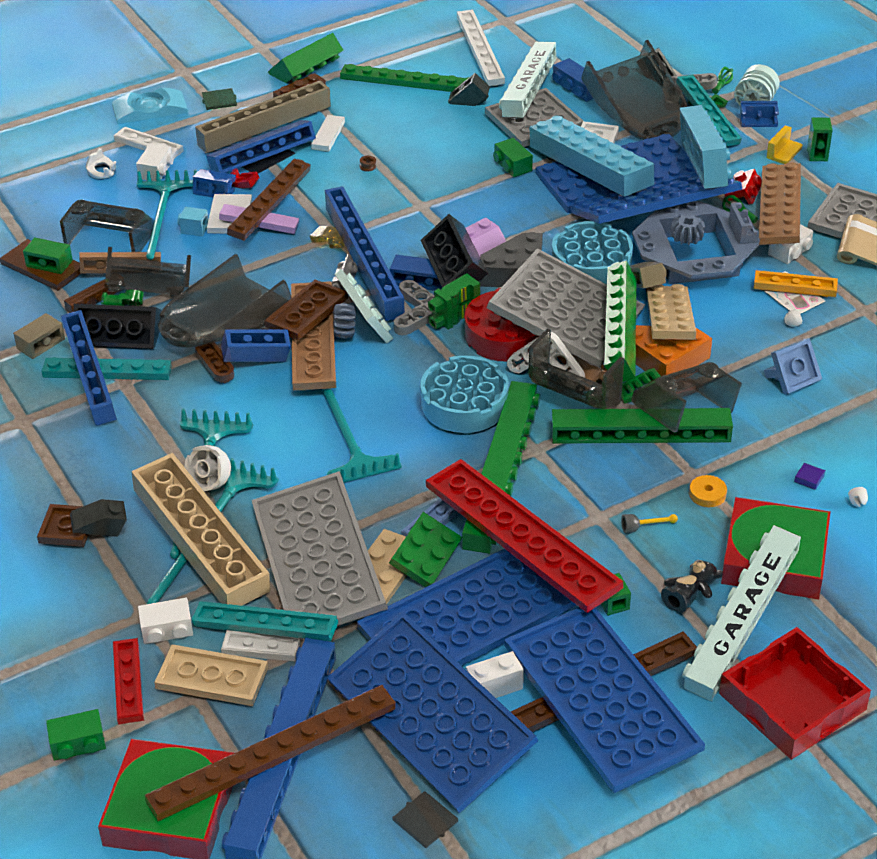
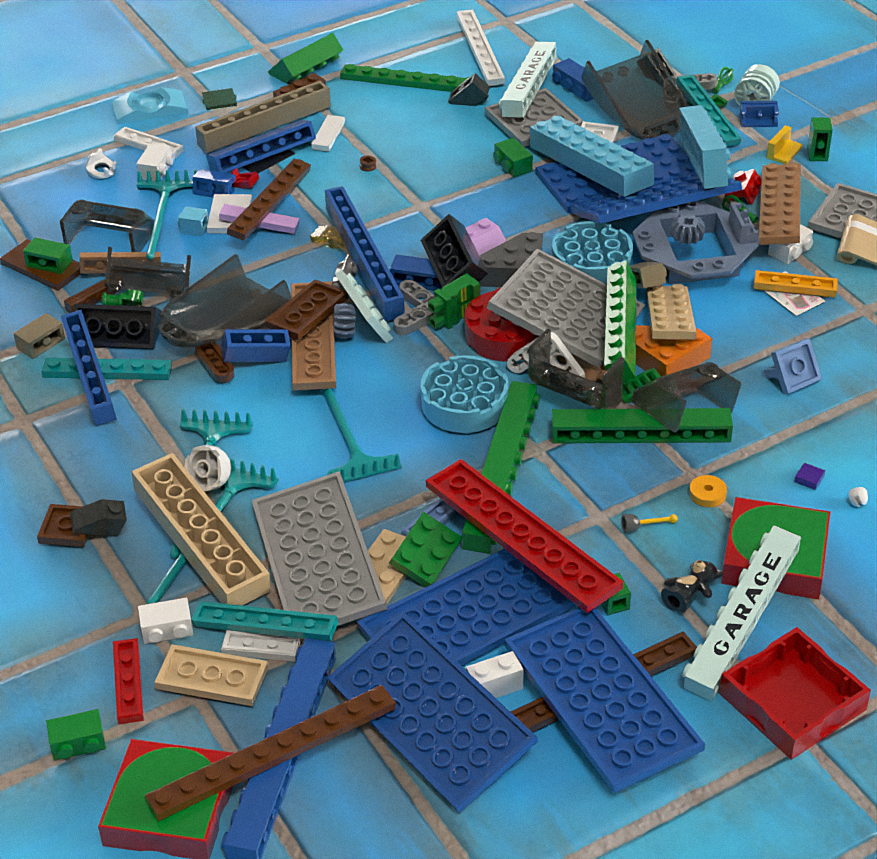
(425, 819): clear smoke piece -> none
(793, 318): white hinge -> none

